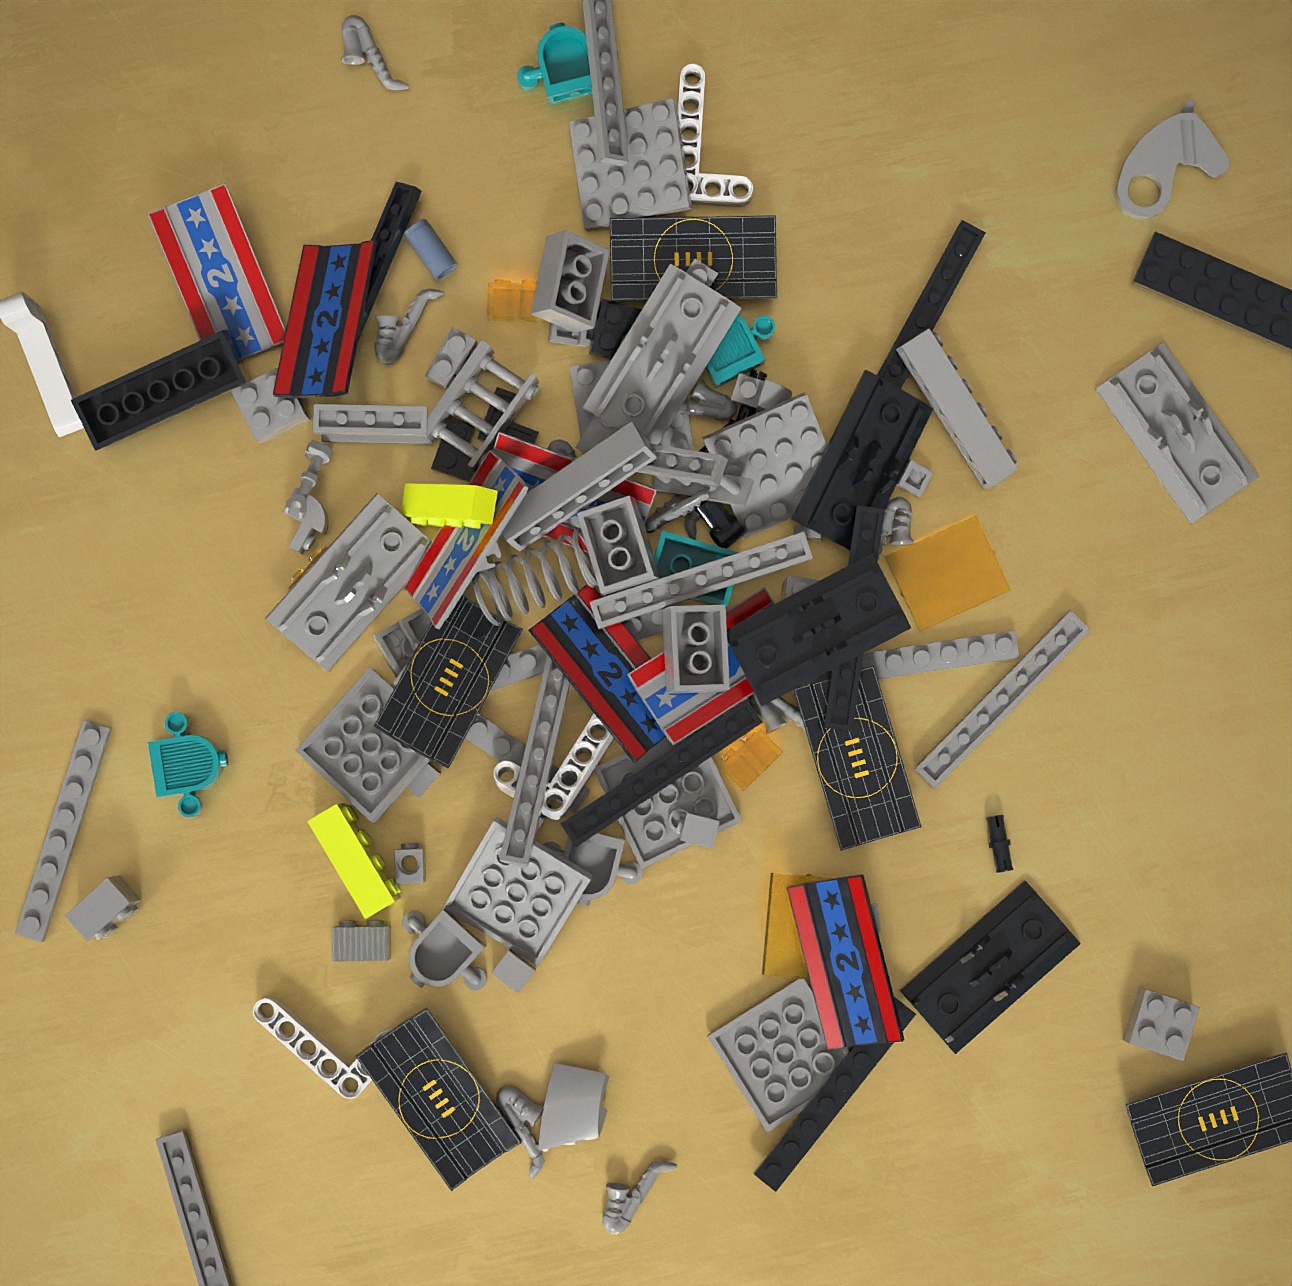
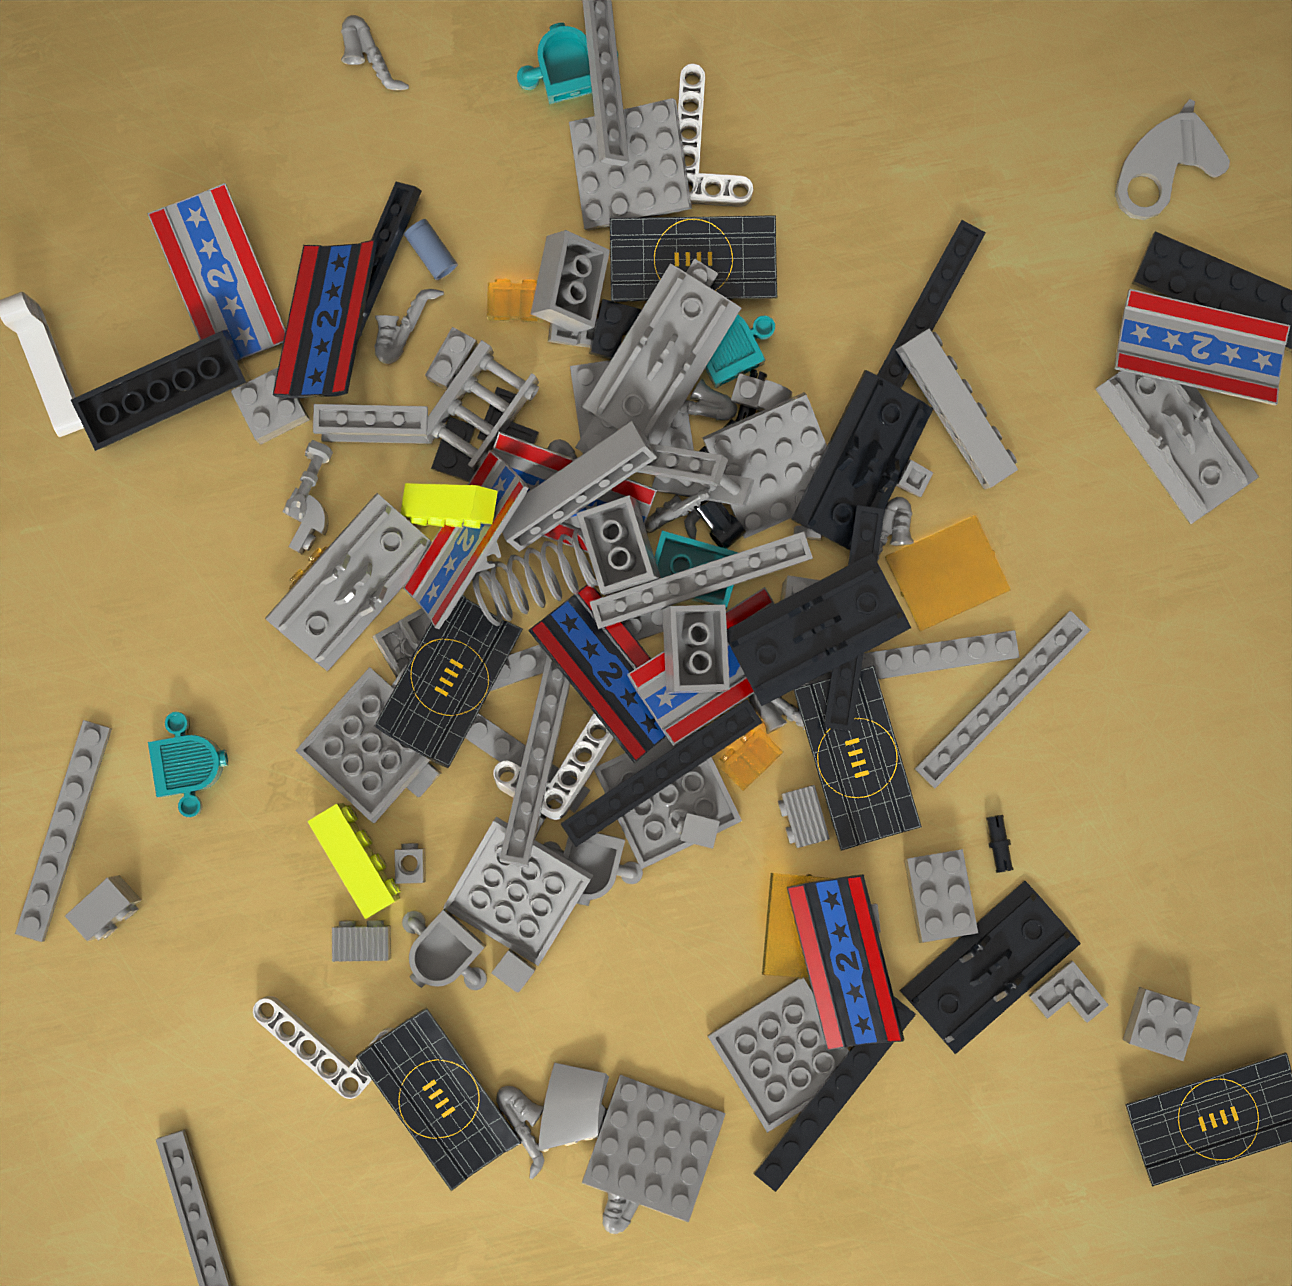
(653, 1148): none -> light grey plate
(804, 816): none -> light grey brick
(941, 896): none -> light grey brick
(1068, 986): none -> light grey plate
(1201, 347): none -> hinge

